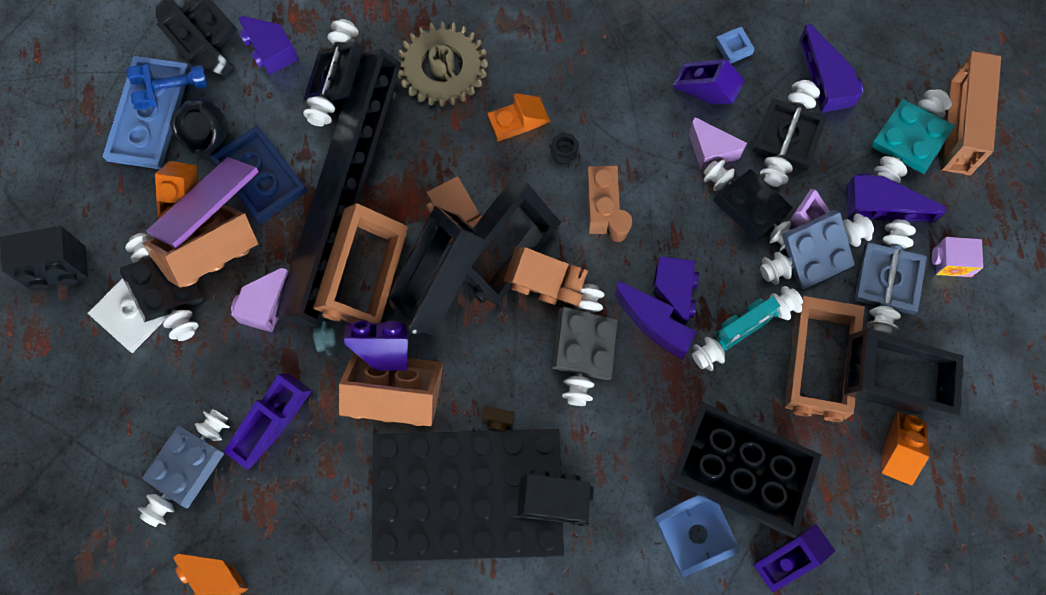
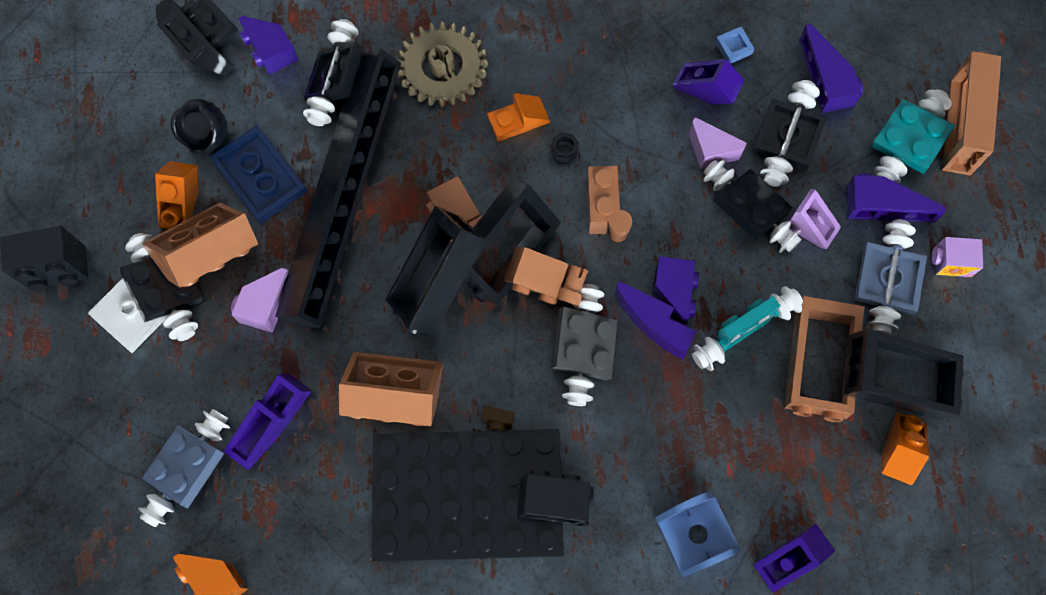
(141, 74): blue bar -> none
(145, 134): medium blue plate -> none
(202, 202): medium lavender piece -> none
(324, 338): clear light blue plate -> none
(379, 344): dark purple slope -> none
(380, 225): nougat window -> none
(746, 469): black slope -> none
(817, 249): sand blue plate -> none

